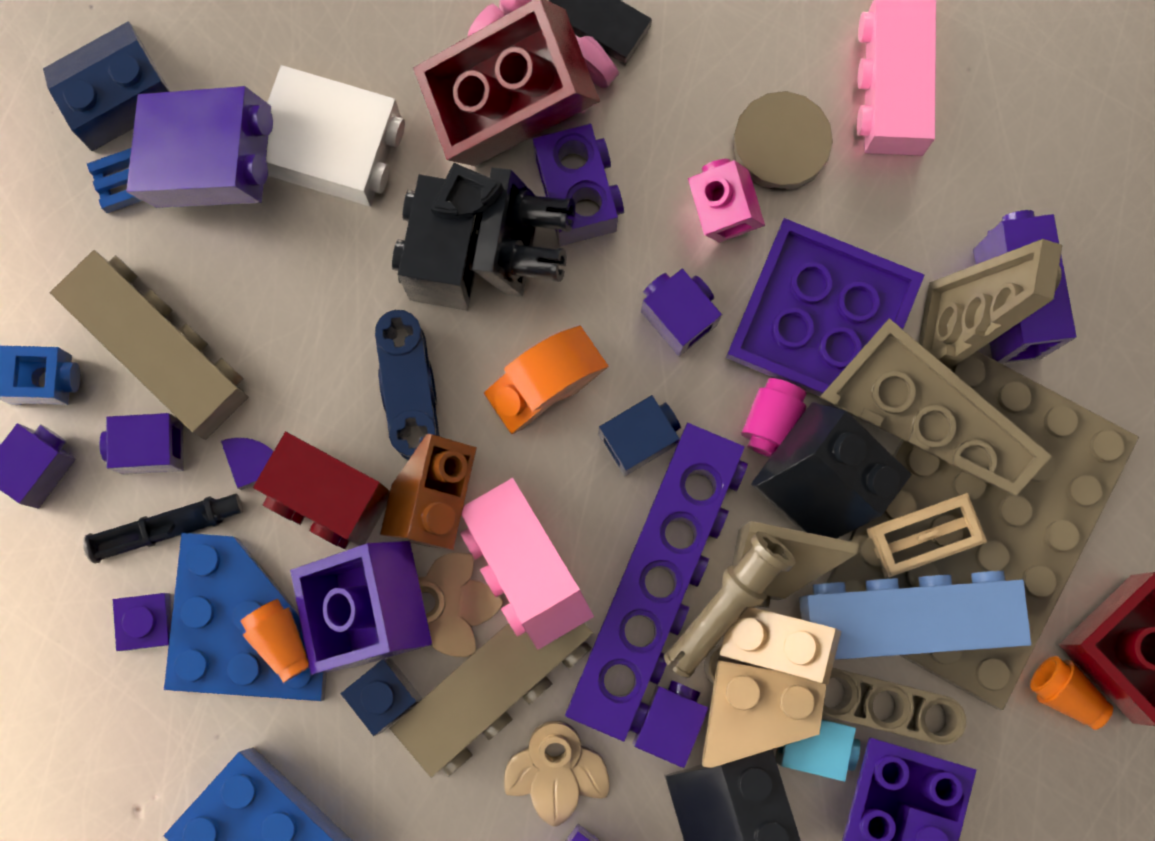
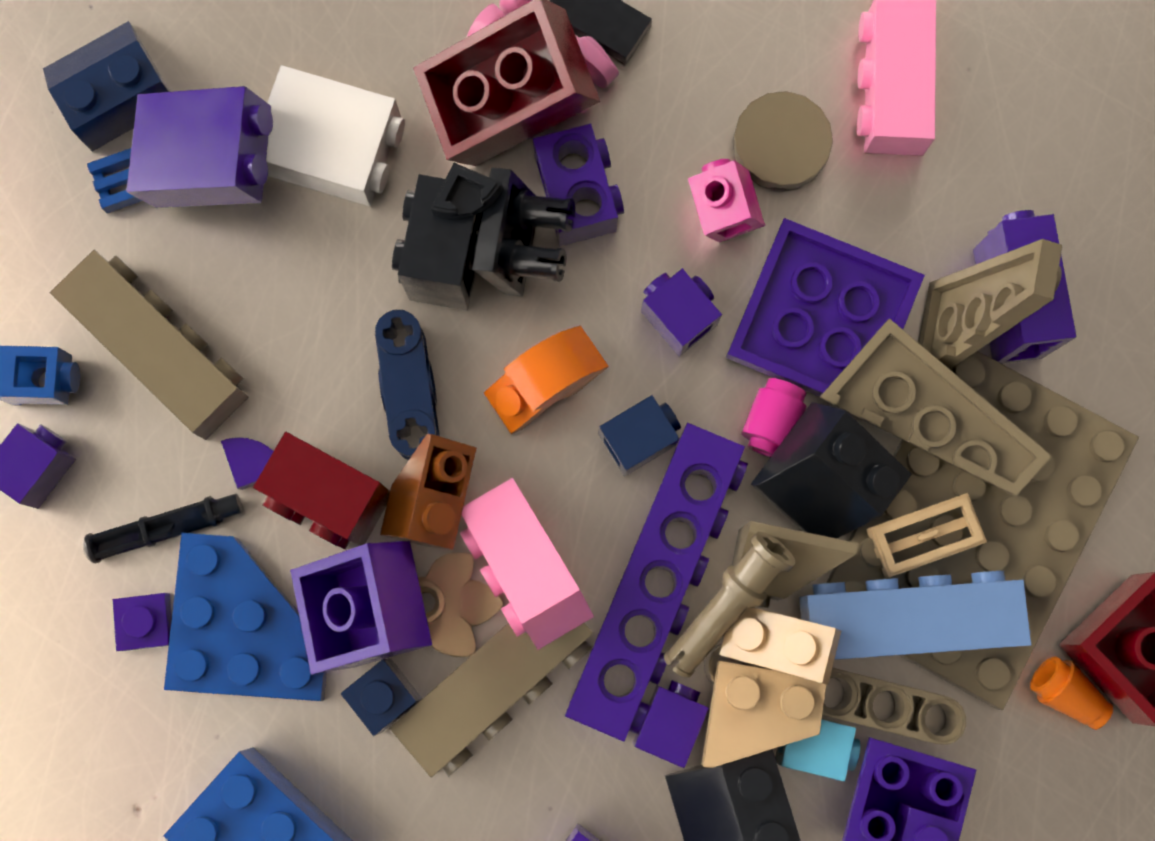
(143, 443): dark purple brick -> none
(276, 639): orange cone -> none
(559, 779): tan plate -> none

